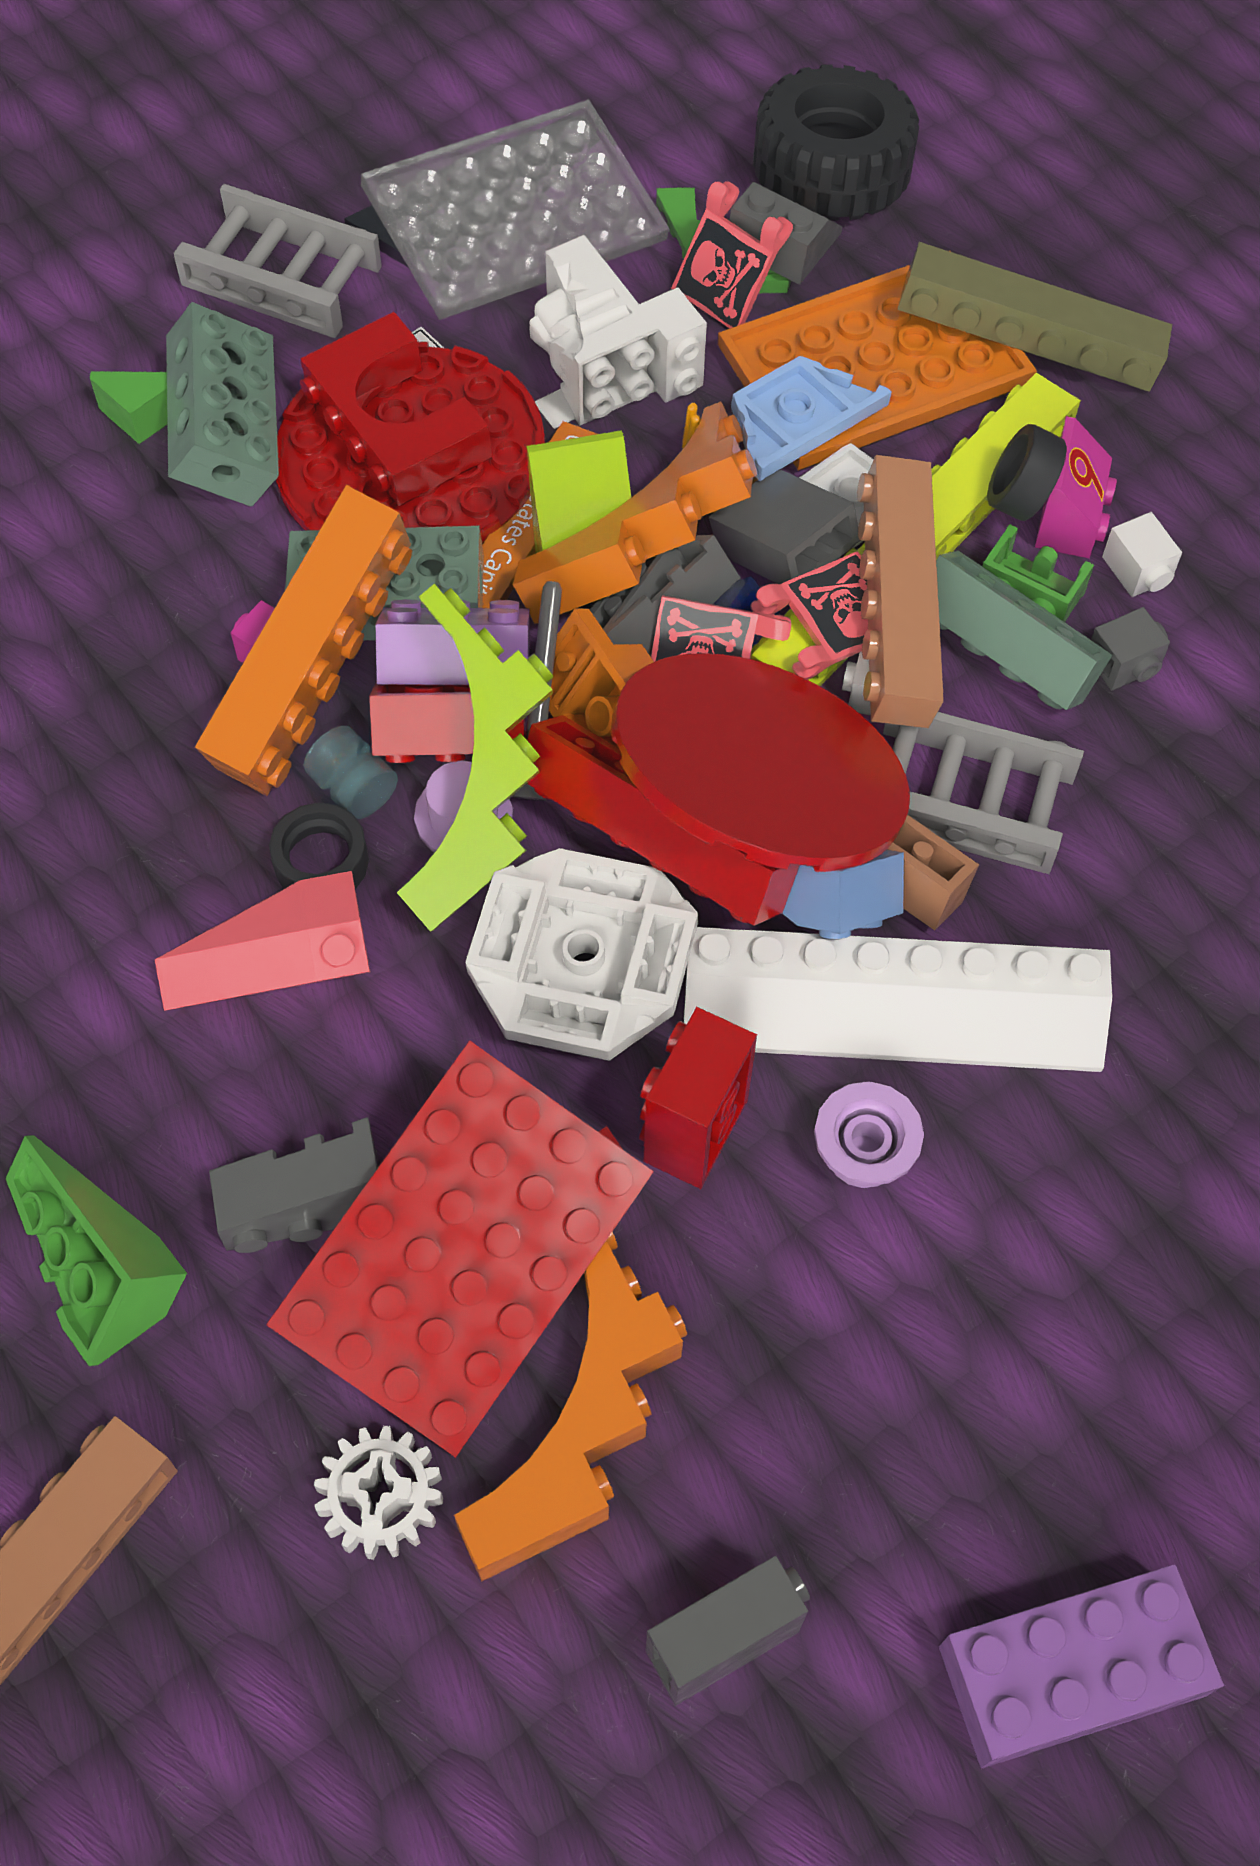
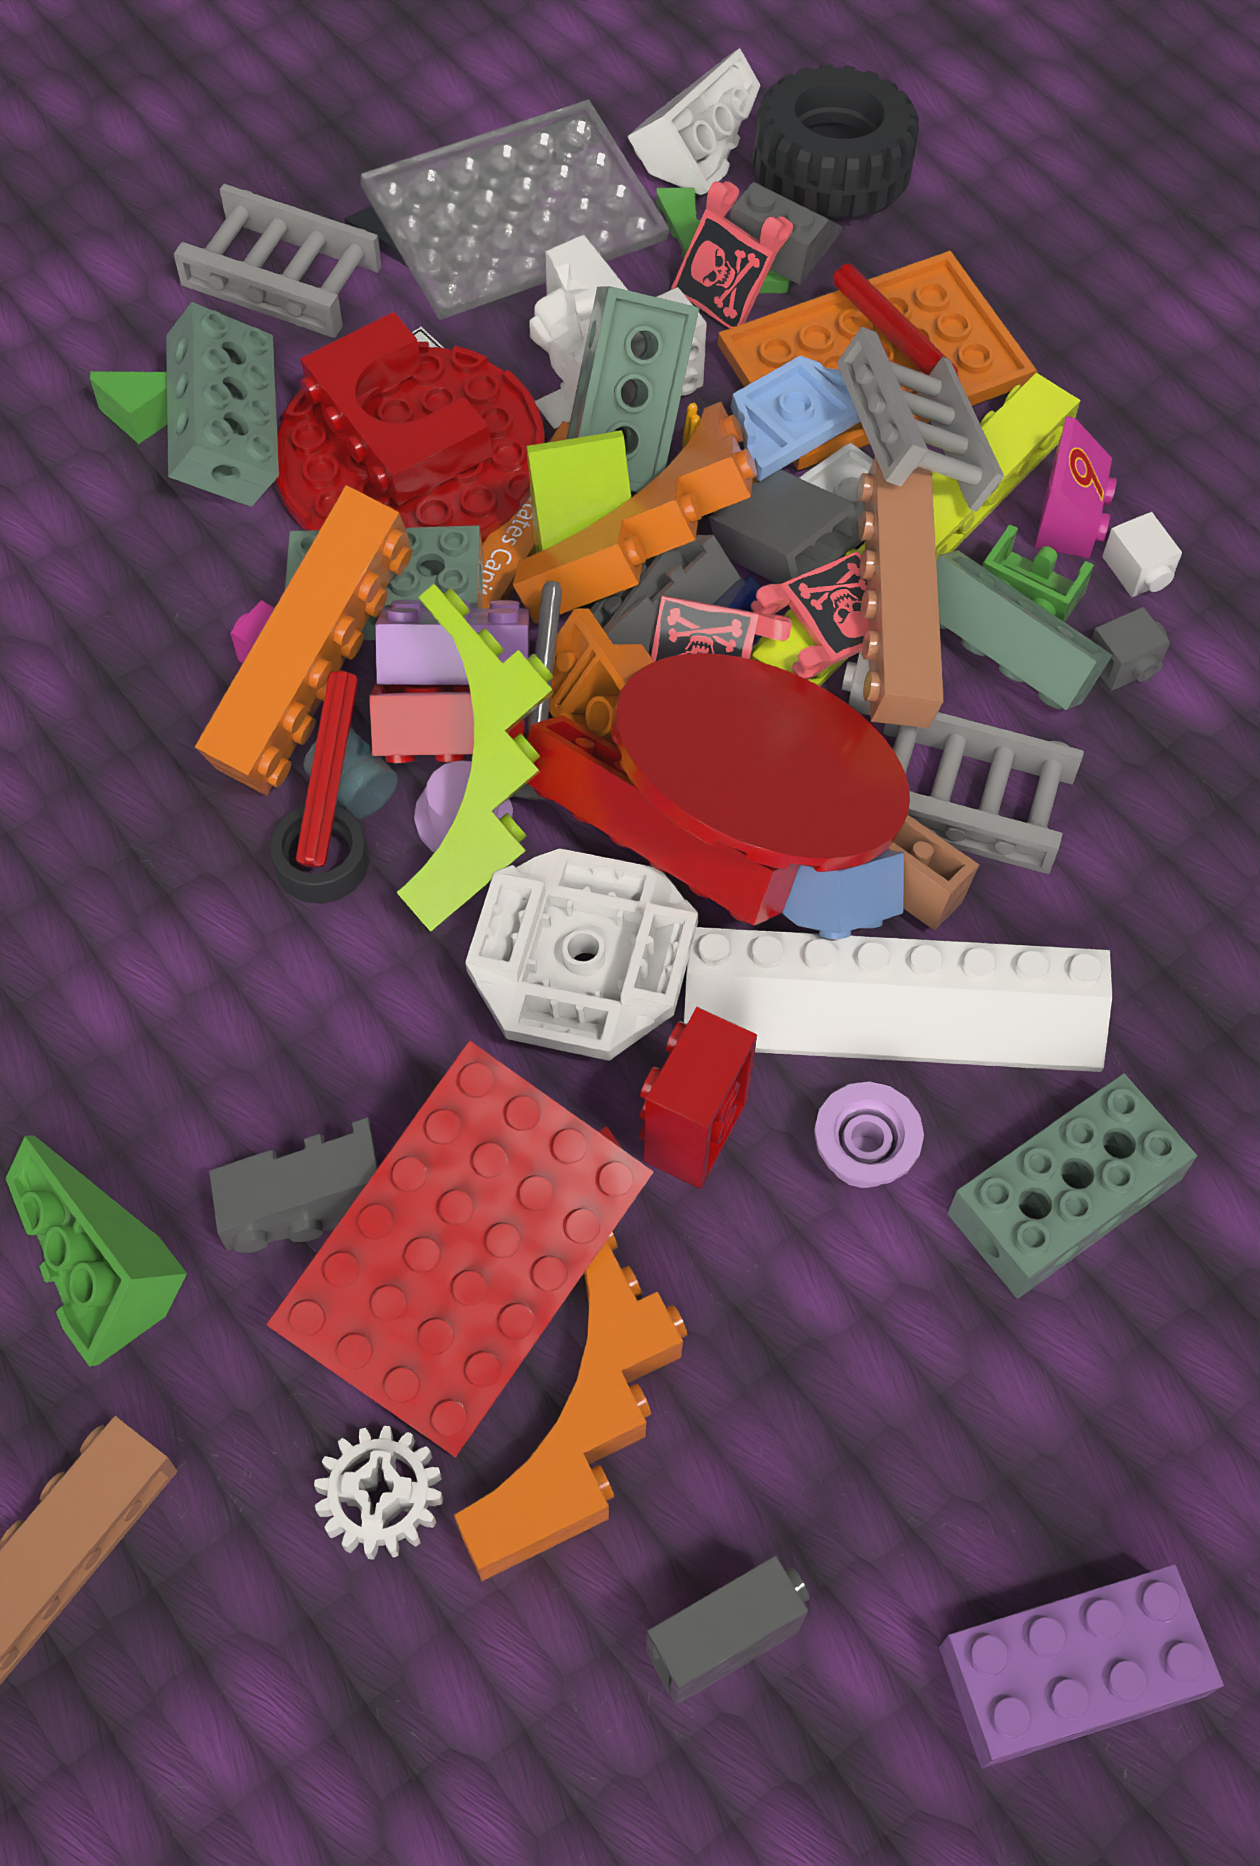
(282, 942): coral wedge -> none
(327, 769): none -> red axle
(655, 373): none -> sand green brick
(699, 127): none -> white wedge
(888, 319): none -> red axle
(901, 439): none -> light grey fence
(1026, 472): black tyre -> none
(1035, 317): olive brick -> none
(1068, 1218): none -> sand green brick

